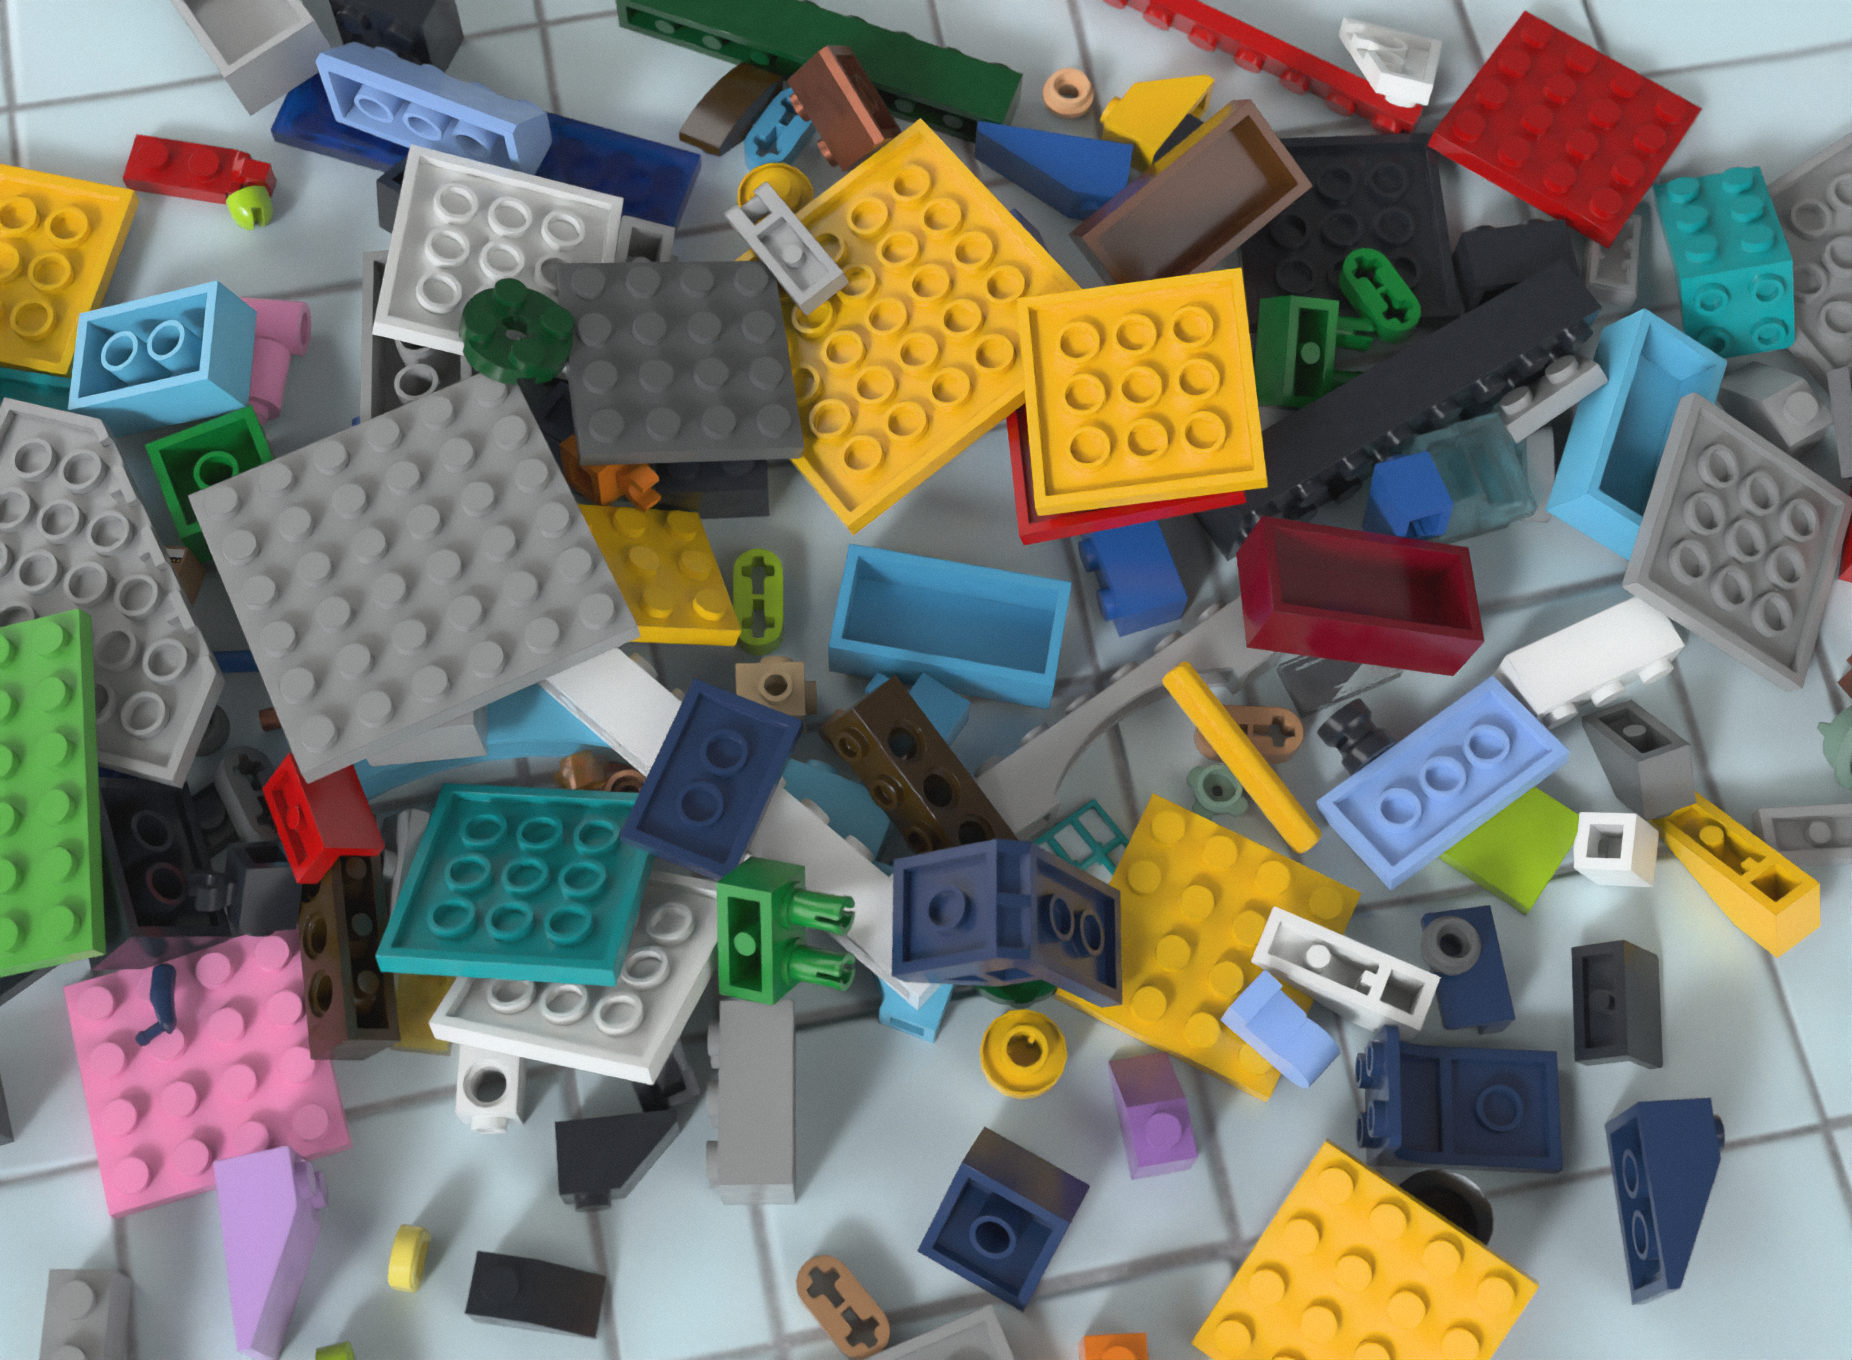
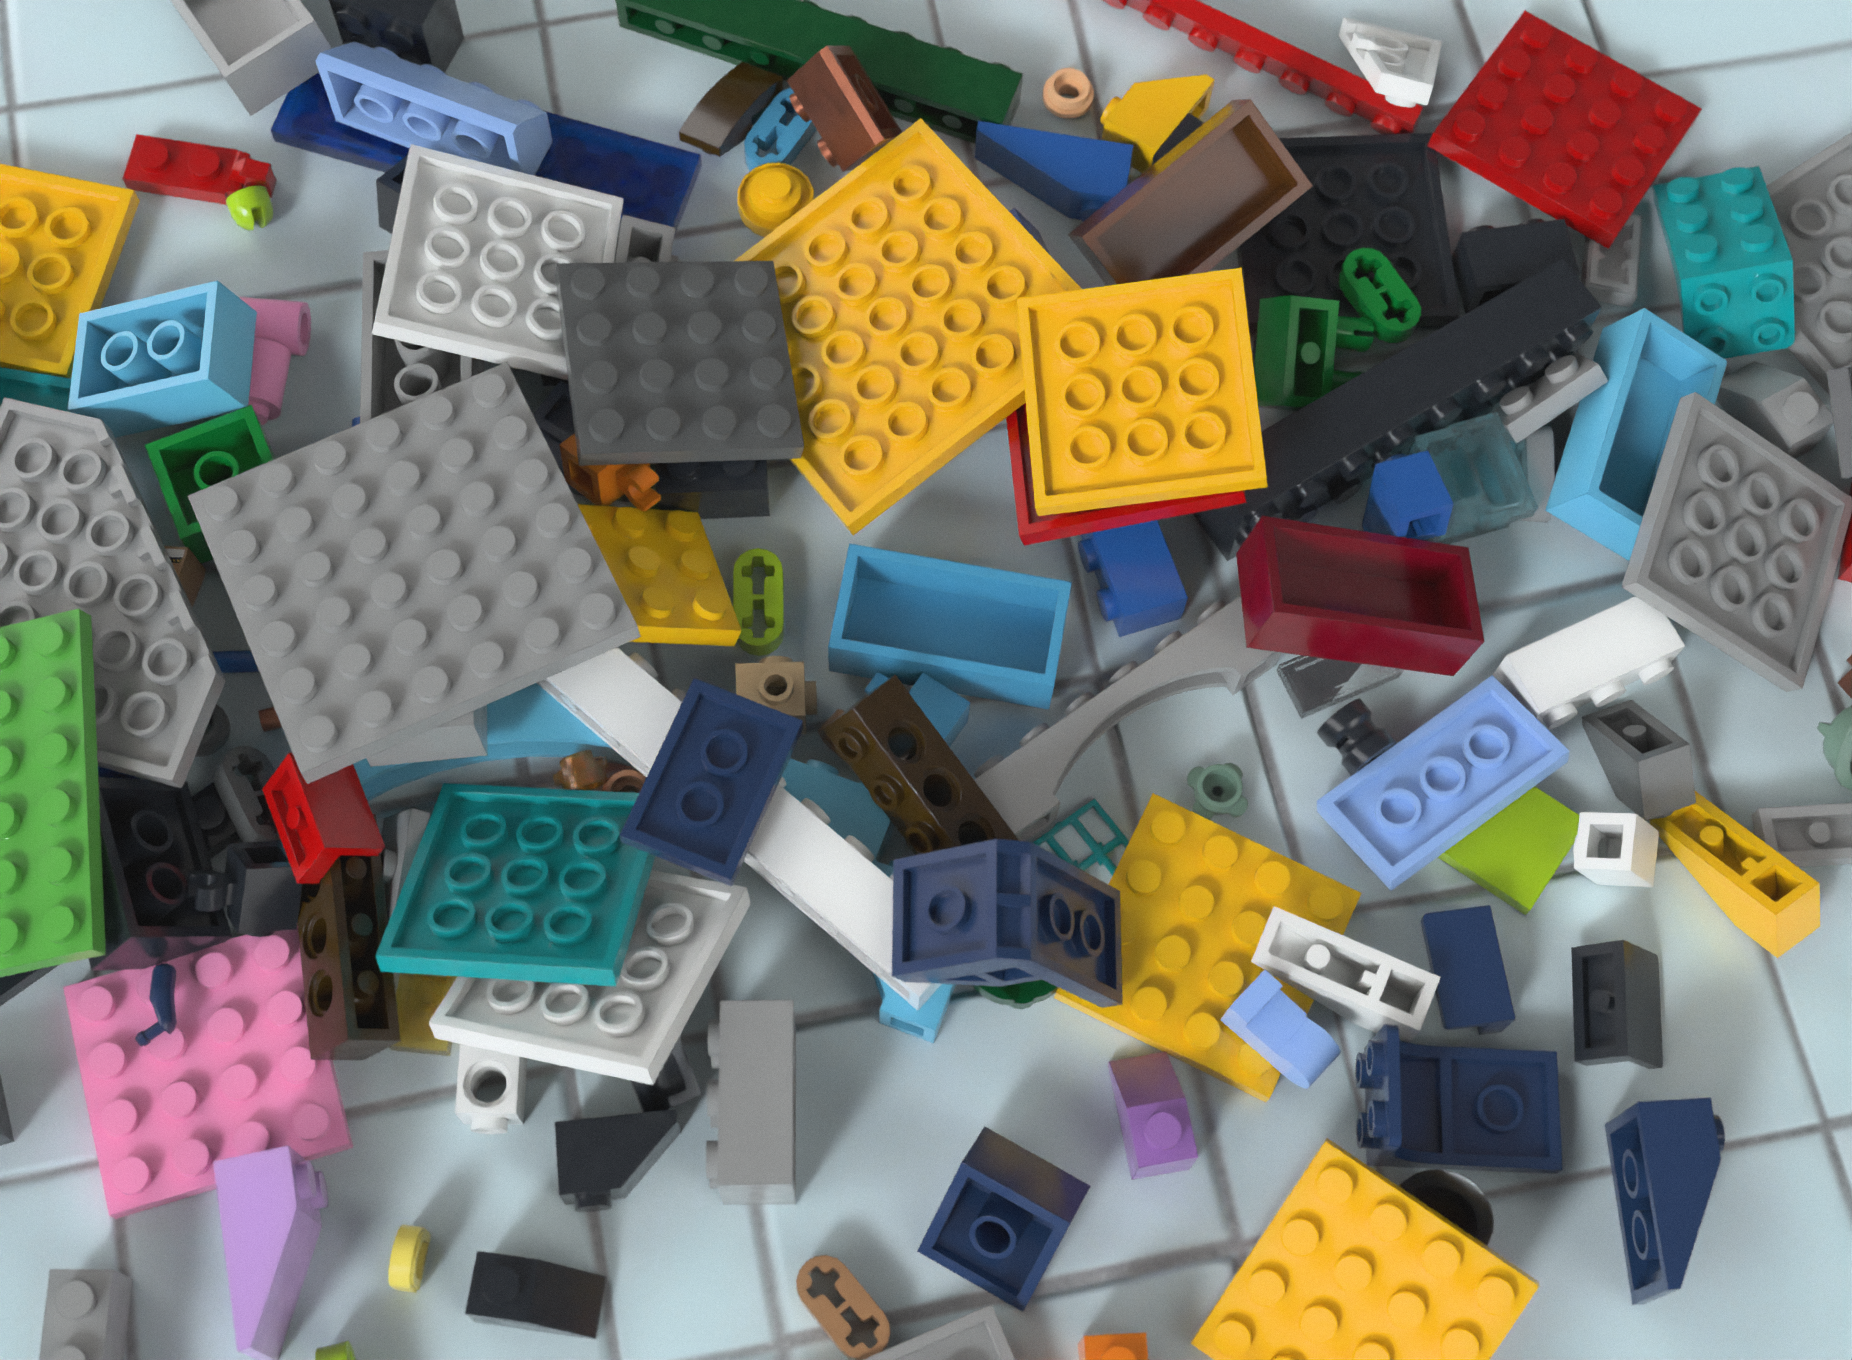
(520, 309): dark green plate -> none
(763, 932): green brick -> none
(787, 249): light grey plate -> none
(1023, 1054): yellow plate -> none
(1242, 757): yellow axle -> none
(1258, 721): medium nougat beam -> none
(1462, 934): dark grey plate -> none

